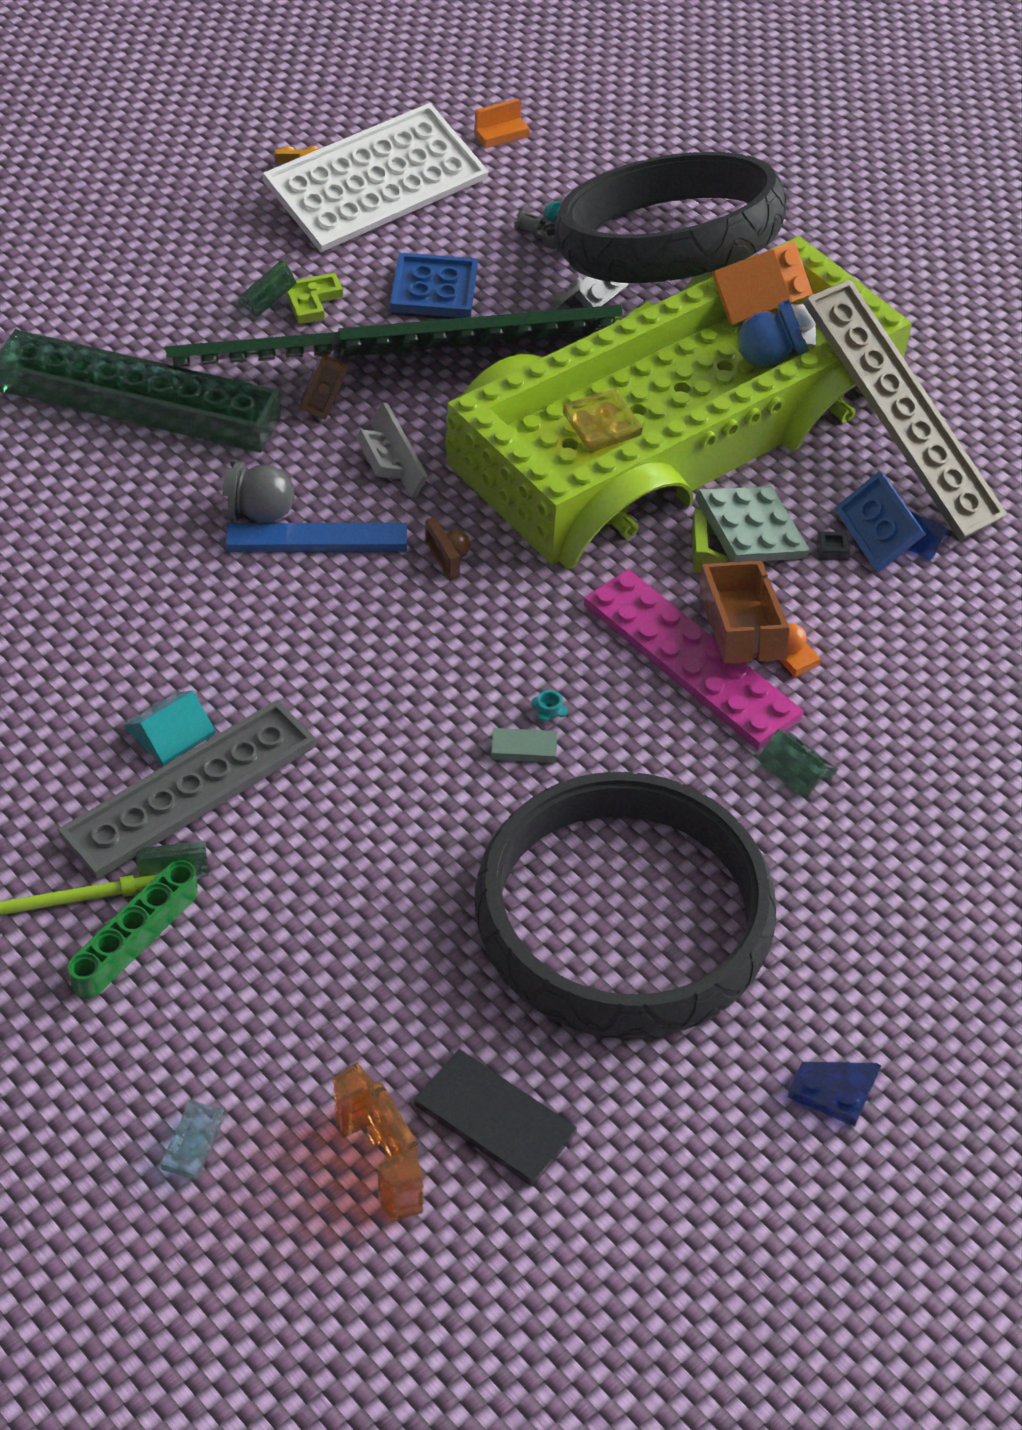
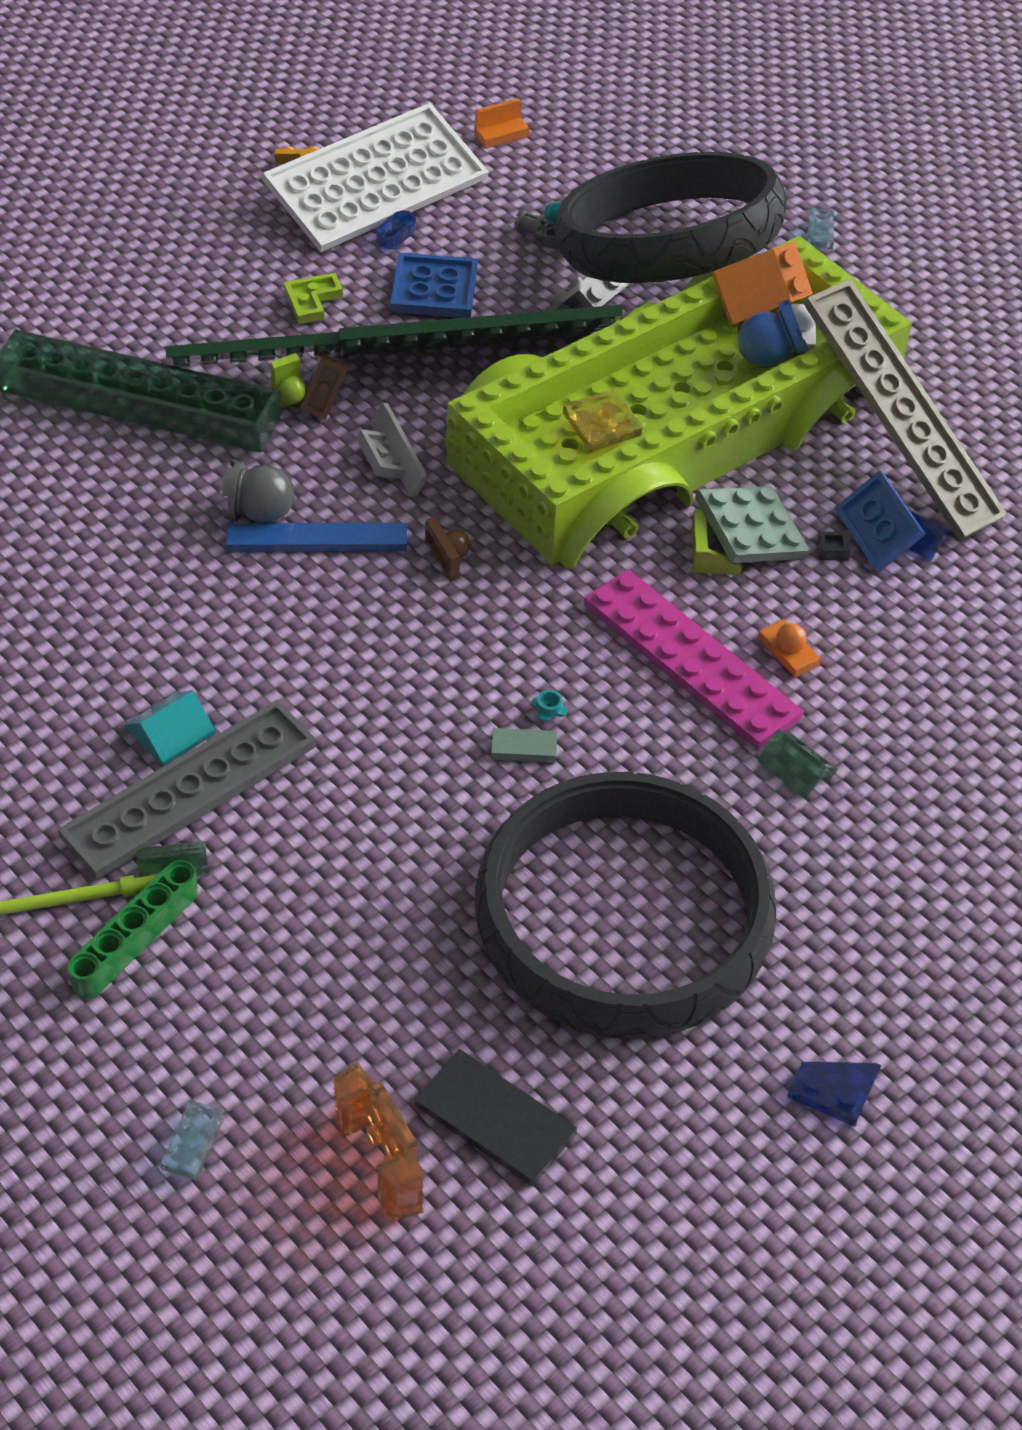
(267, 289): clear green panel -> none
(287, 379): none -> lime tile
(396, 229): none -> clear blue plate
(744, 612): dark orange piece -> none
(820, 228): none -> clear light blue plate

